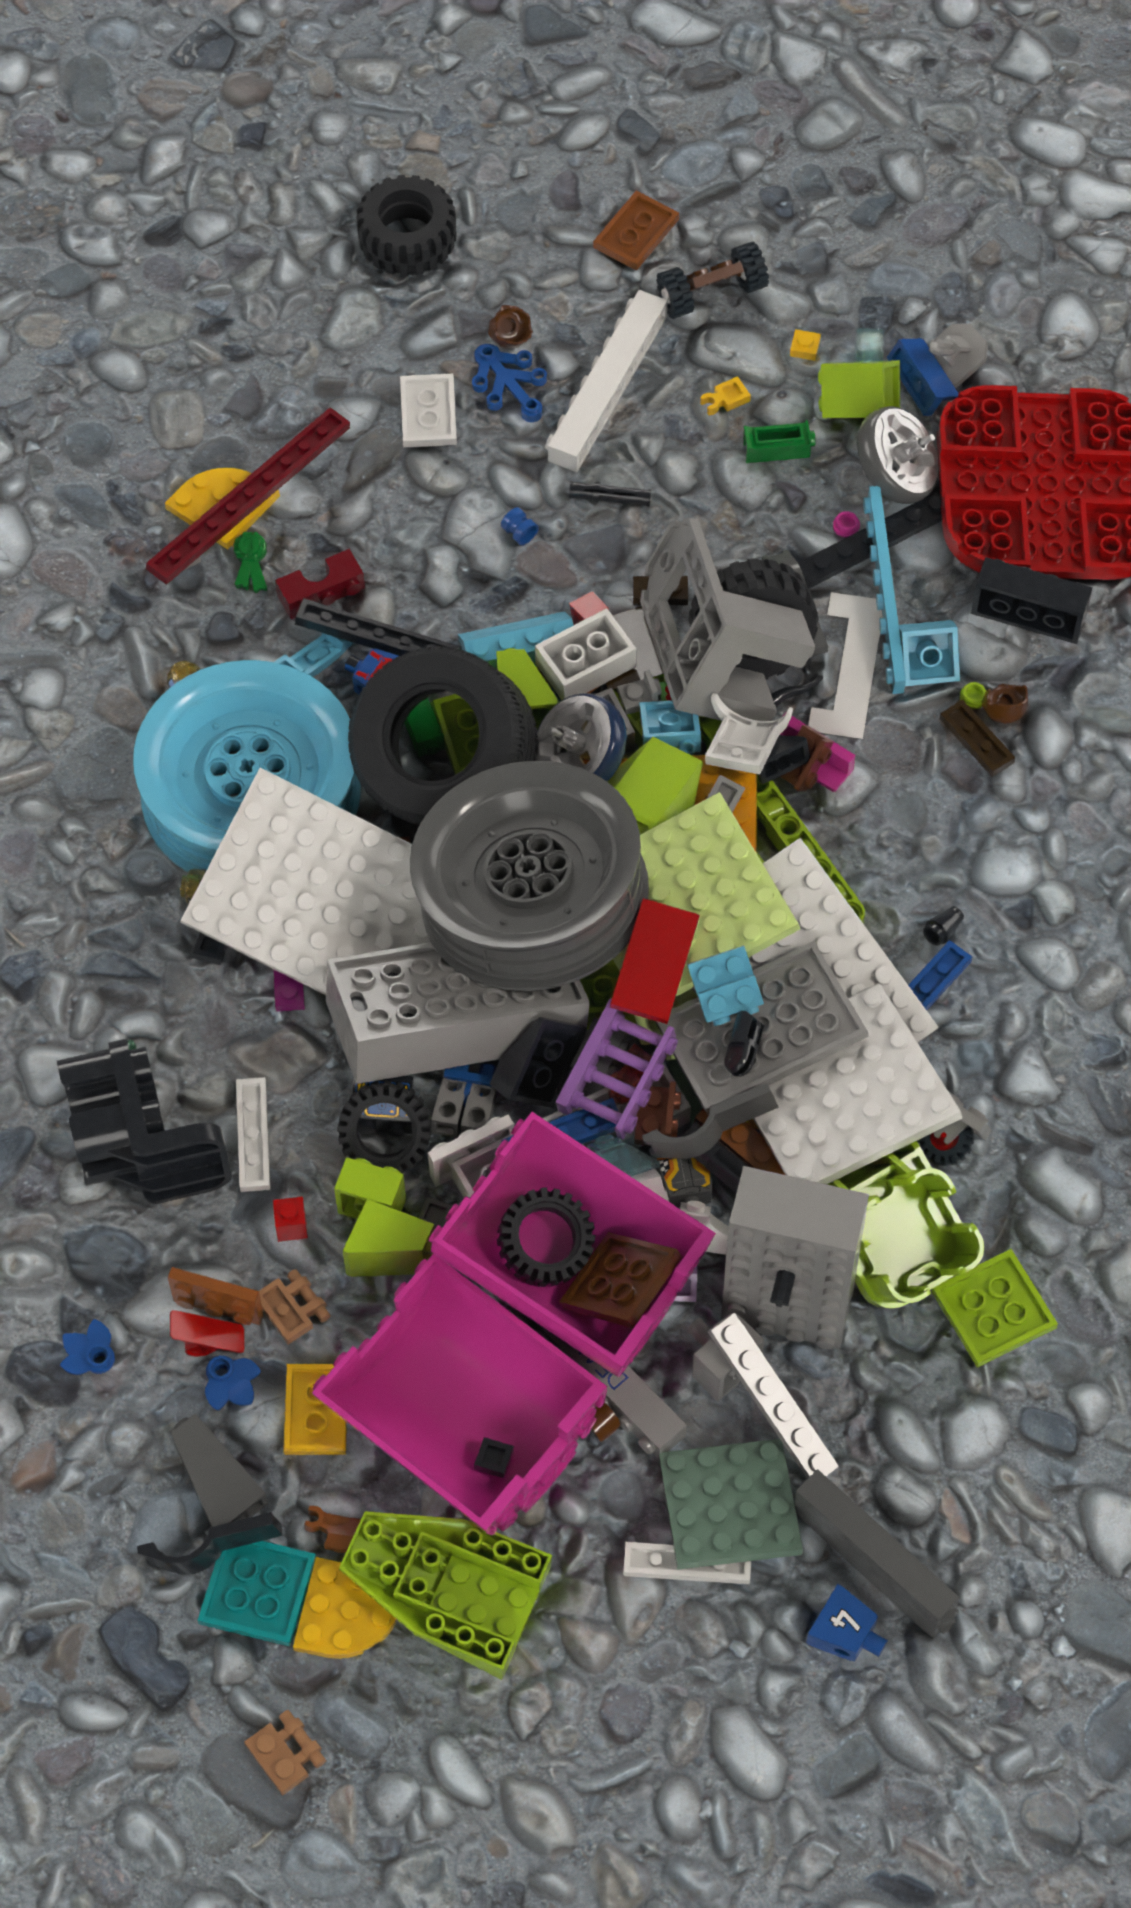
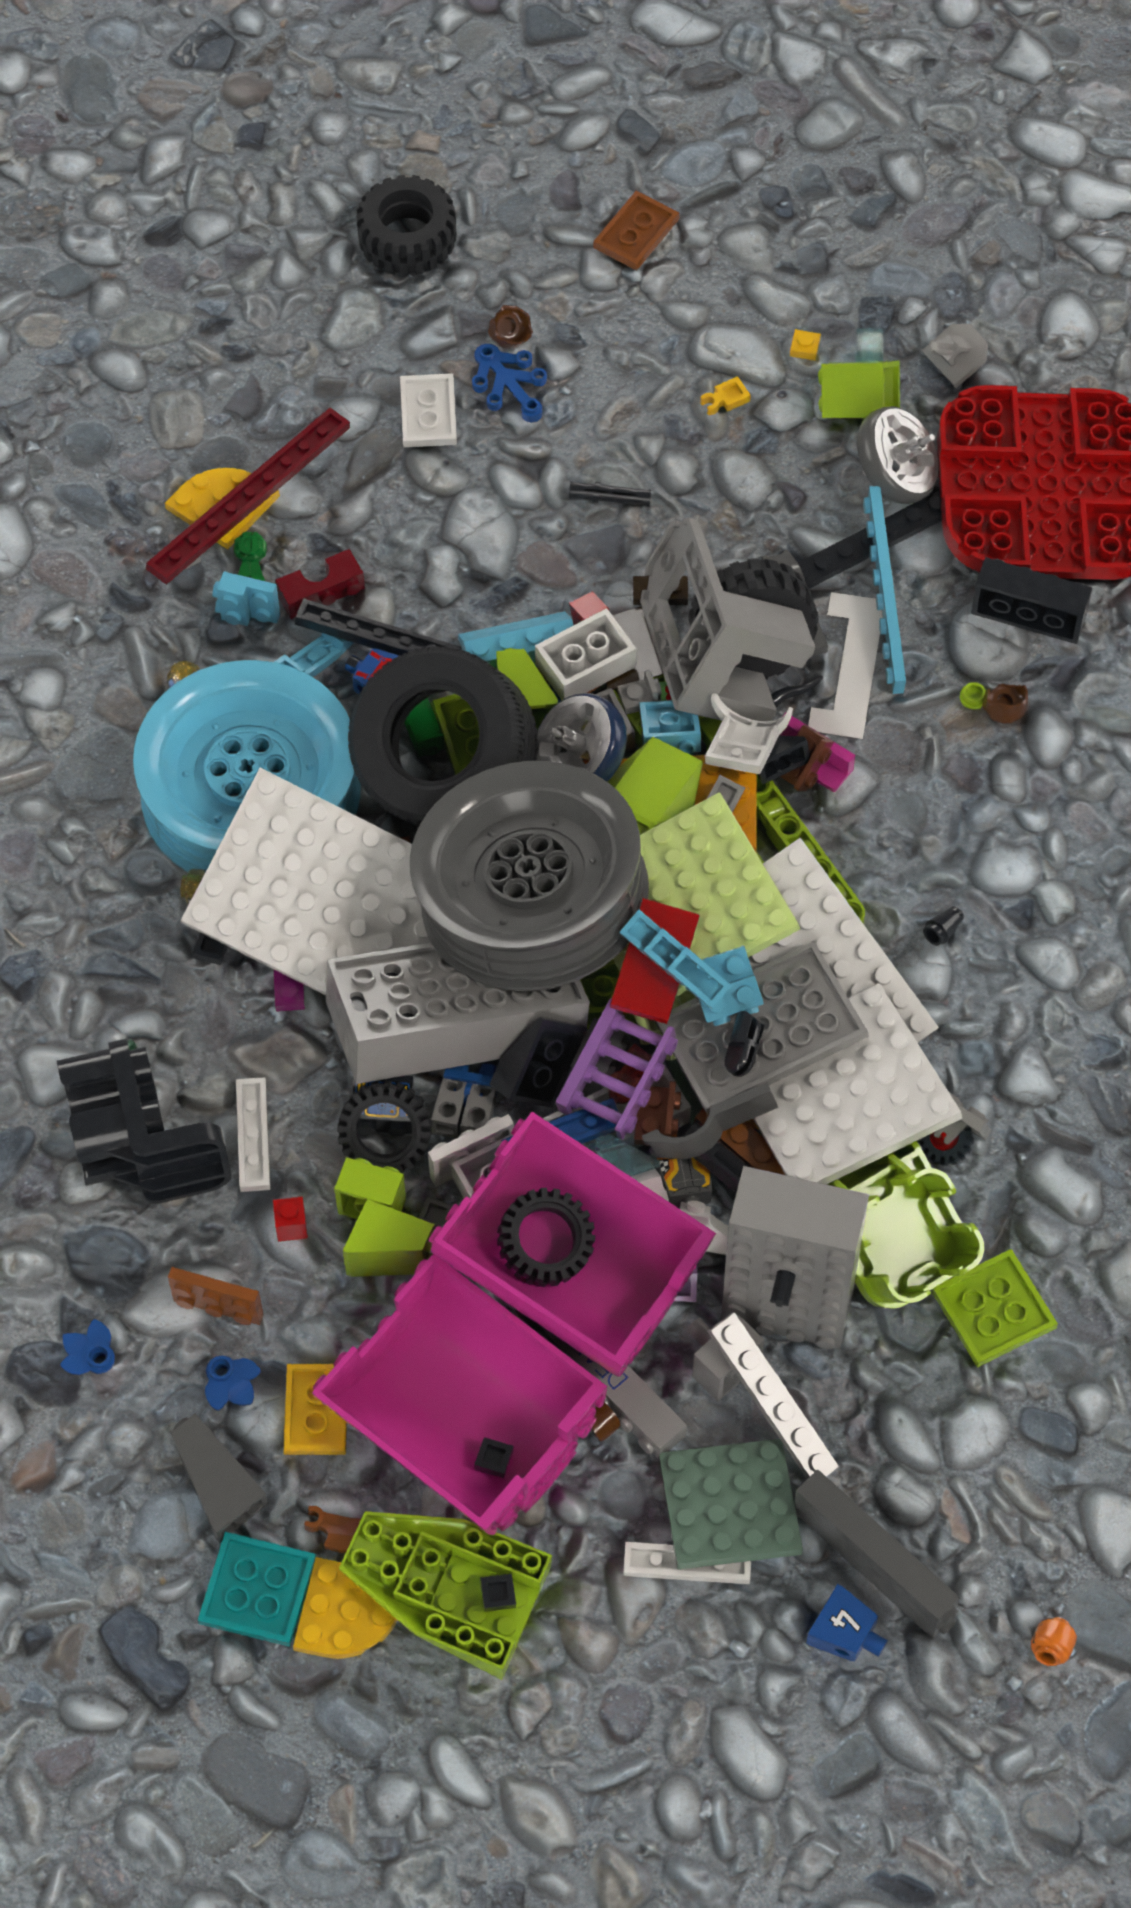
(205, 1334): red piece -> none
(218, 1539): black piece -> none
(246, 598): none -> medium azure plate
(277, 1759): medium nougat plate -> none
(285, 1312): medium nougat plate -> none
(497, 1592): none -> black plate
(522, 528): blue wheel -> none
(606, 381): white brick -> none
(620, 1279): reddish brown plate -> none
(675, 959): none -> medium azure slope
(746, 265): black plate -> none
(778, 442): green window -> none
(846, 524): dark pink plate -> none
(922, 375): blue panel -> none
(930, 652): medium azure slope -> none
(940, 973): blue plate -> none
(977, 738): dark brown plate -> none
(1053, 1641): none -> orange head

